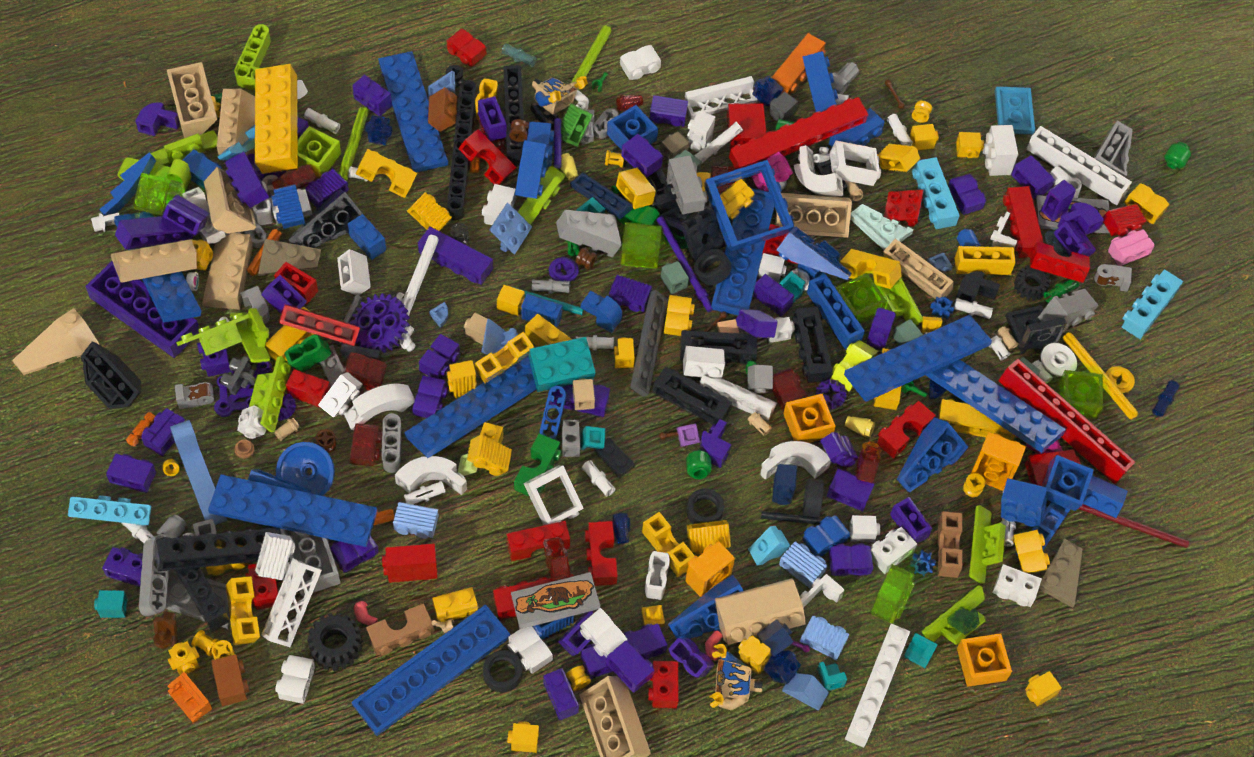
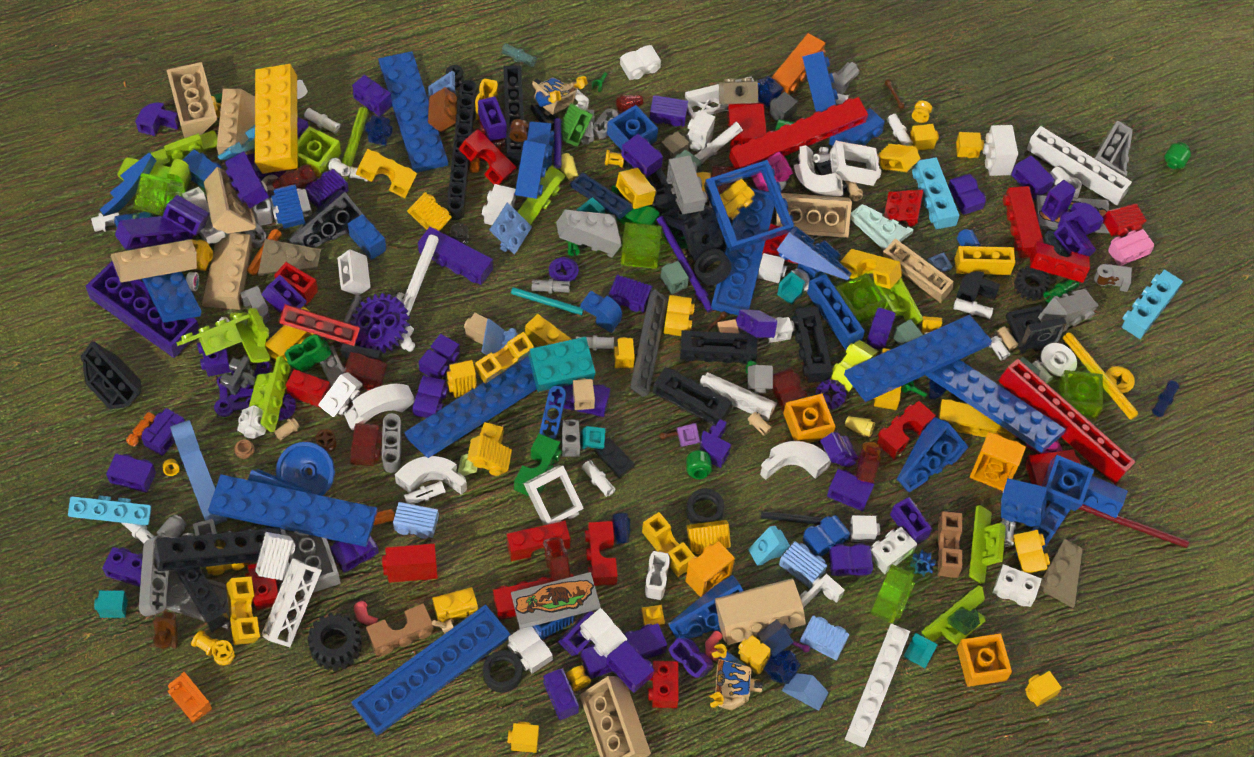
(60, 341): tan wedge -> none
(183, 658): yellow brick -> none
(194, 395): light grey leg -> none
(229, 680): dark orange brick -> none
(252, 56): lime beam -> none
(296, 679): white brick -> none
(339, 167): none -> white pin
(440, 314): medium blue tile -> none
(466, 47): red brick -> none
(510, 300): yellow brick -> none
(547, 309): blue brick -> none
(586, 258): reddish brown wheel -> none
(593, 52): lime axle -> none
(703, 361): white brick -> none
(748, 93): none -> dark tan brick
(773, 295): dark purple brick -> none
(784, 484): dark blue brick -> none
(813, 497): black tyre -> none
(831, 676): teal panel -> none
(942, 307): blue gear -> none
(970, 487): yellow wheel -> none
(1001, 240): white bracket -> none
(1015, 109): dark azure plate -> none
(1148, 202): yellow brick -> none

